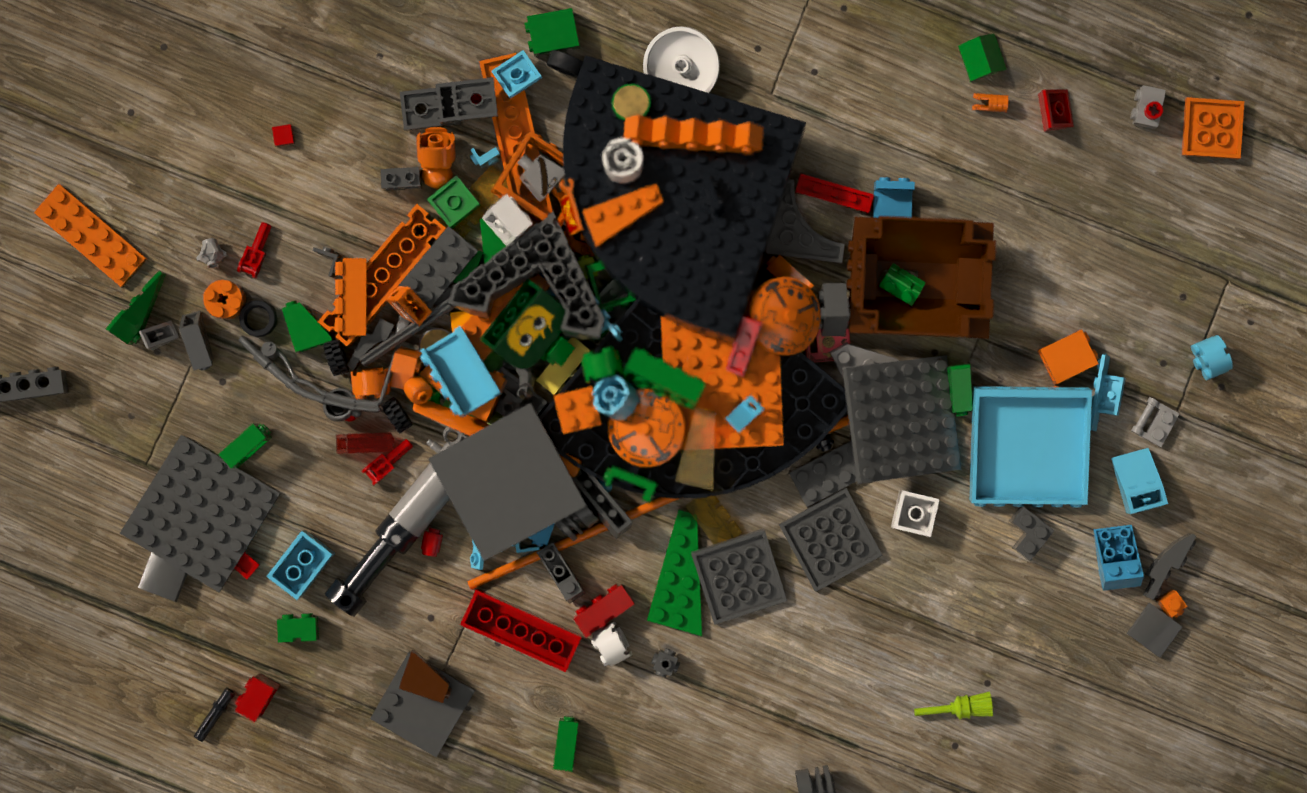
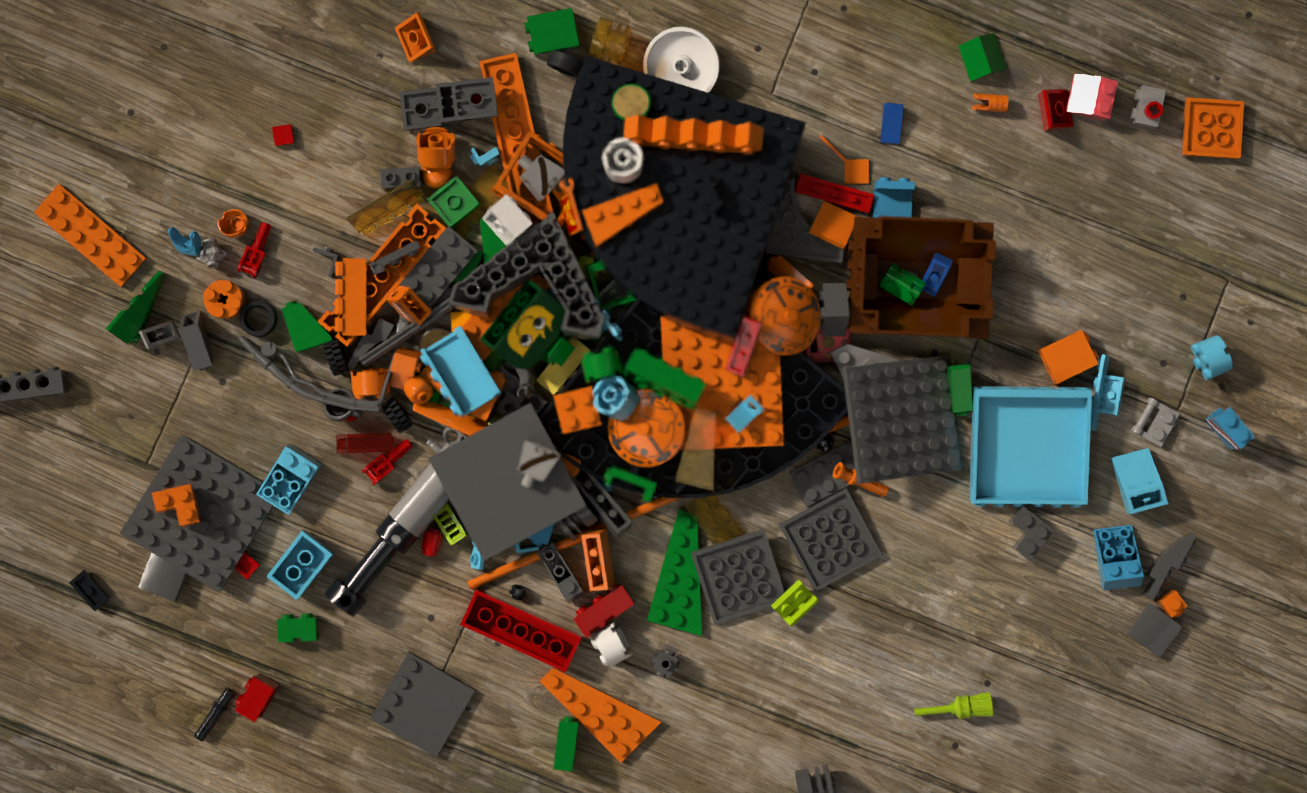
(89, 590): none -> black plate
(179, 499): none -> orange brick
(184, 245): none -> dark azure helmet
(233, 223): none -> orange hair
(245, 445): green window -> none
(289, 478): none -> medium azure slope
(380, 210): none -> clear yellow windscreen
(394, 257): none -> dark grey hinge
(415, 38): none -> orange slope
(424, 679): reddish brown slope -> none
(454, 520): none -> lime slope
(516, 74): medium azure slope -> none
(518, 592): none -> black plate
(536, 462): none -> light grey torso
(575, 245): arm -> none
(598, 559): none -> orange brick
(605, 717): none -> orange wing
(610, 41): none -> clear yellow wheel
(795, 603): none -> lime bracket
(833, 225): none -> orange tile
(849, 476): none -> orange pin
(855, 170): none -> orange piece
(891, 123): none -> blue slope
(915, 513): white brick -> none
(936, 273): none -> blue slope
(1092, 96): none -> slope
(1229, 428): none -> dark azure panel

